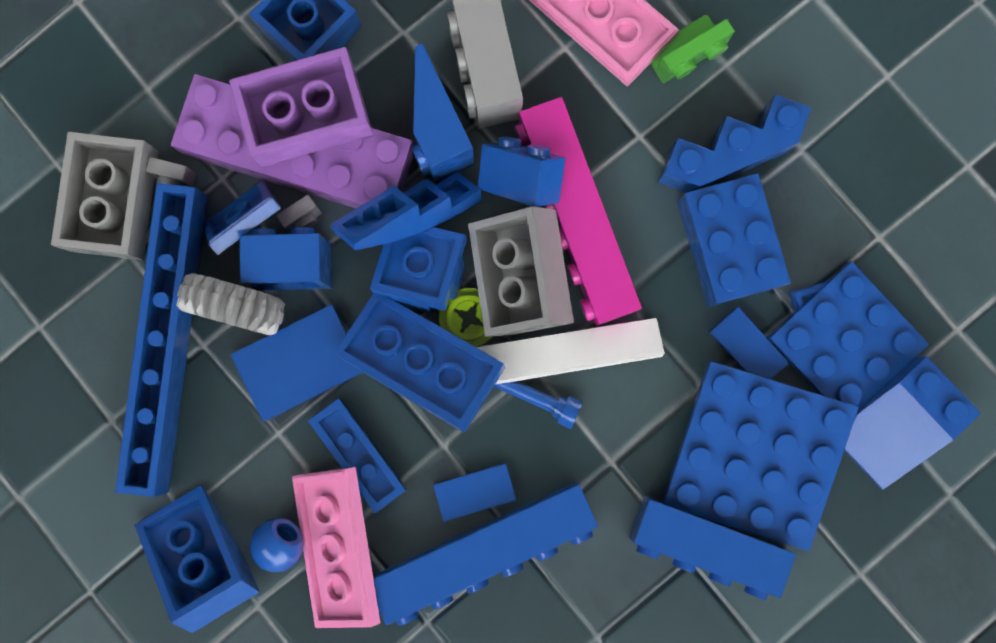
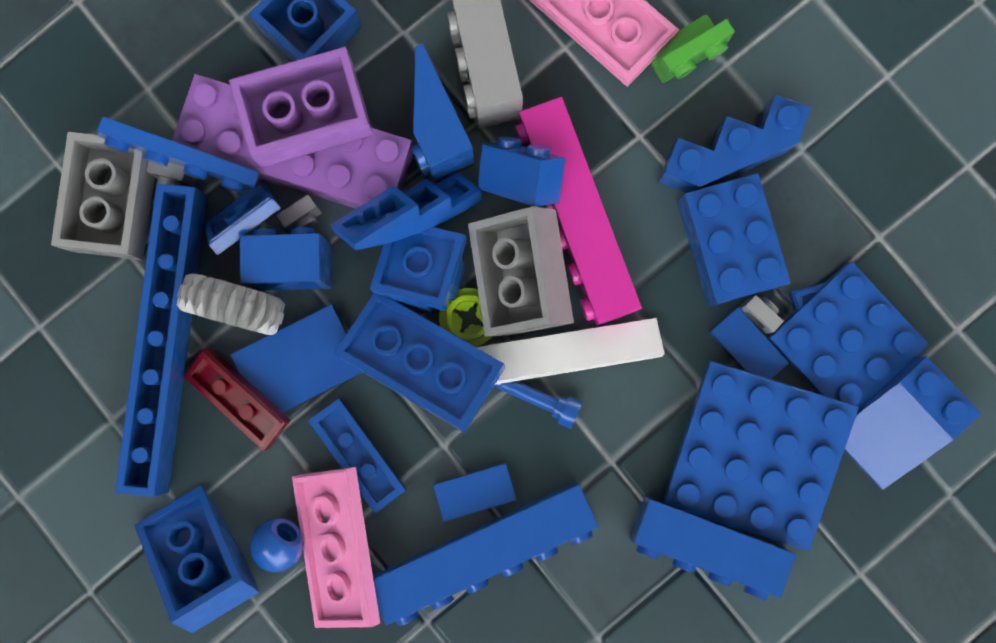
(161, 151): none -> blue plate
(236, 398): none -> dark red tile
(762, 313): none -> light grey plate

